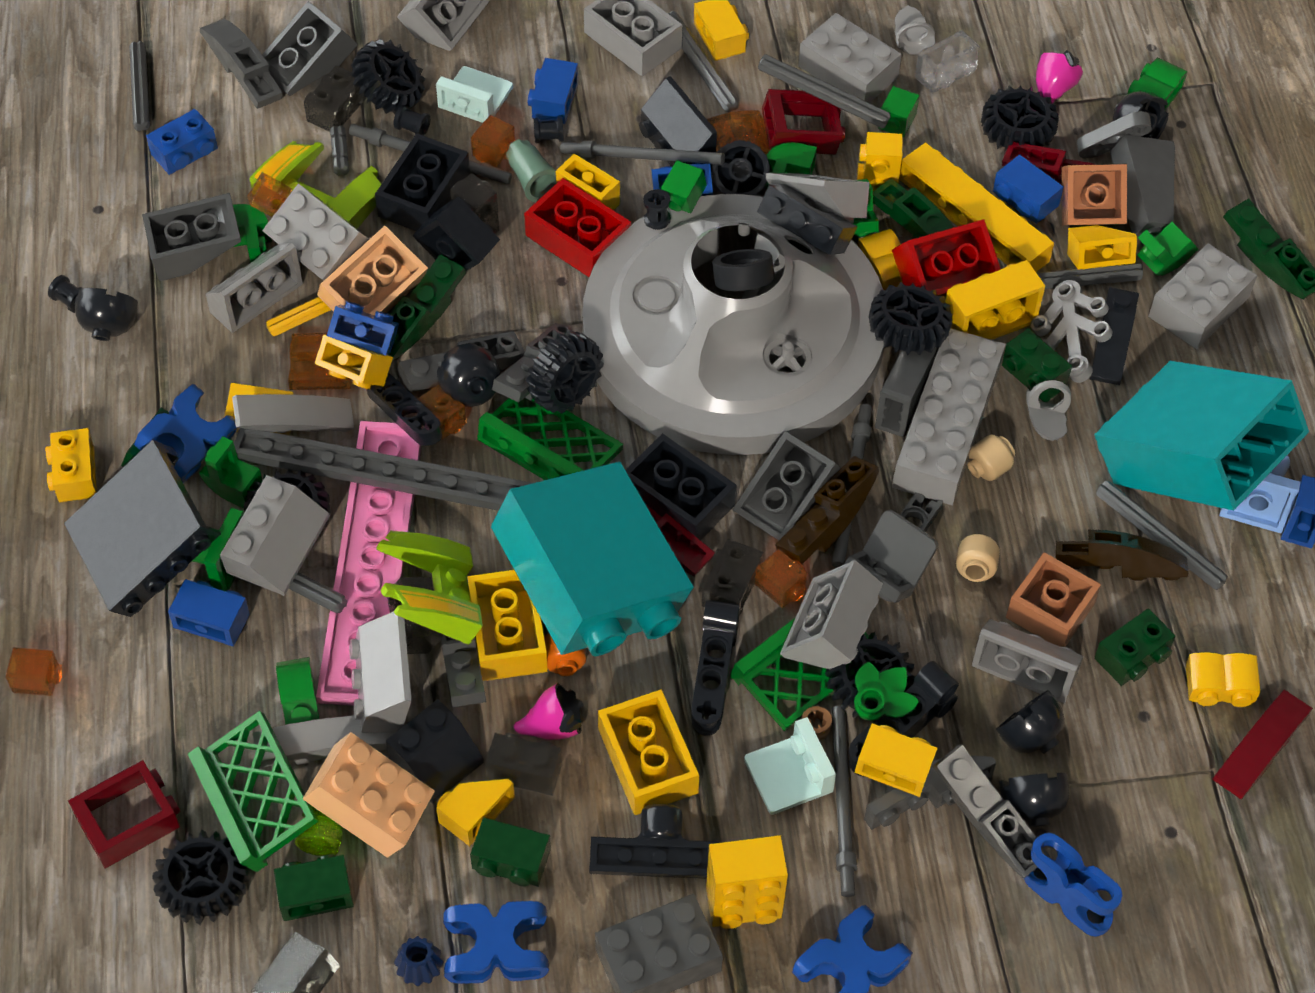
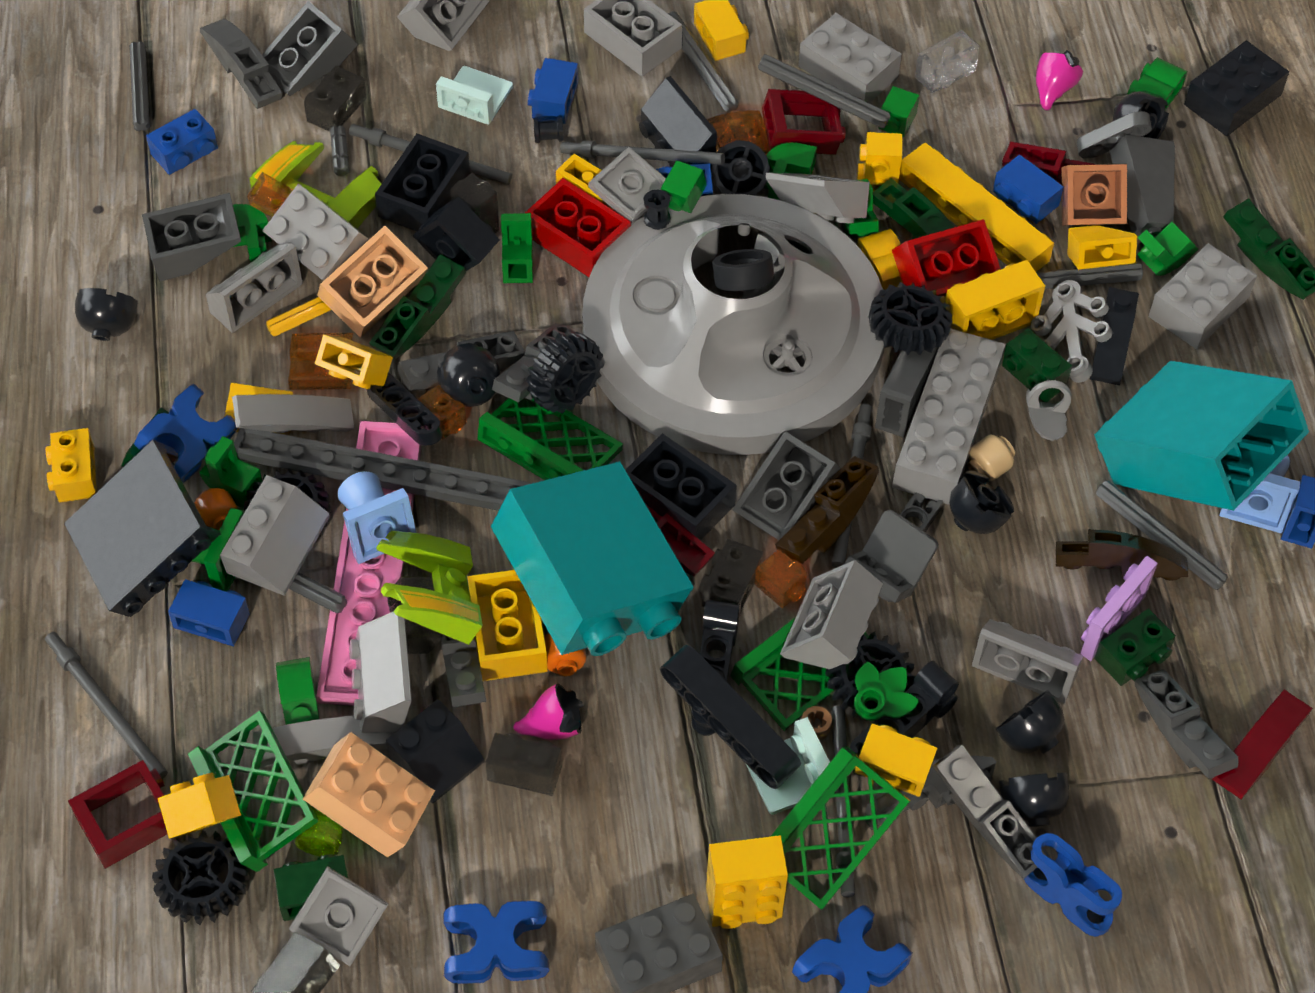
(33, 671): clear orange brick -> none
(66, 291): black bush -> none
(70, 661): none -> dark grey bar
(199, 805): none -> yellow brick
(214, 506): none -> orange head
(339, 915): none -> light grey tile
(363, 329): blue brick -> none
(372, 513): none -> light blue plant
(387, 76): black gear -> none
(411, 120): black bush -> none
(418, 971): dark blue piece -> none
(470, 802): yellow slope -> none
(492, 141): clear orange brick -> none
(510, 852): dark green brick -> none
(517, 248): none -> green brick
(531, 169): sand green plant -> none
(625, 184): none -> light grey tile
(648, 751): yellow brick -> none
(655, 852): black plate -> none
(730, 716): none -> black beam
(814, 801): none -> green fence
(819, 228): black arch -> none
(912, 31): light grey piece -> none
(977, 557): tan head -> none
(978, 505): none -> black cylinder
(1019, 117): black gear -> none
(1053, 600): nougat brick -> none
(1120, 604): none -> lavender plate
(1183, 727): none -> dark grey slope
(1222, 678): yellow brick -> none
(1236, 88): none -> black brick

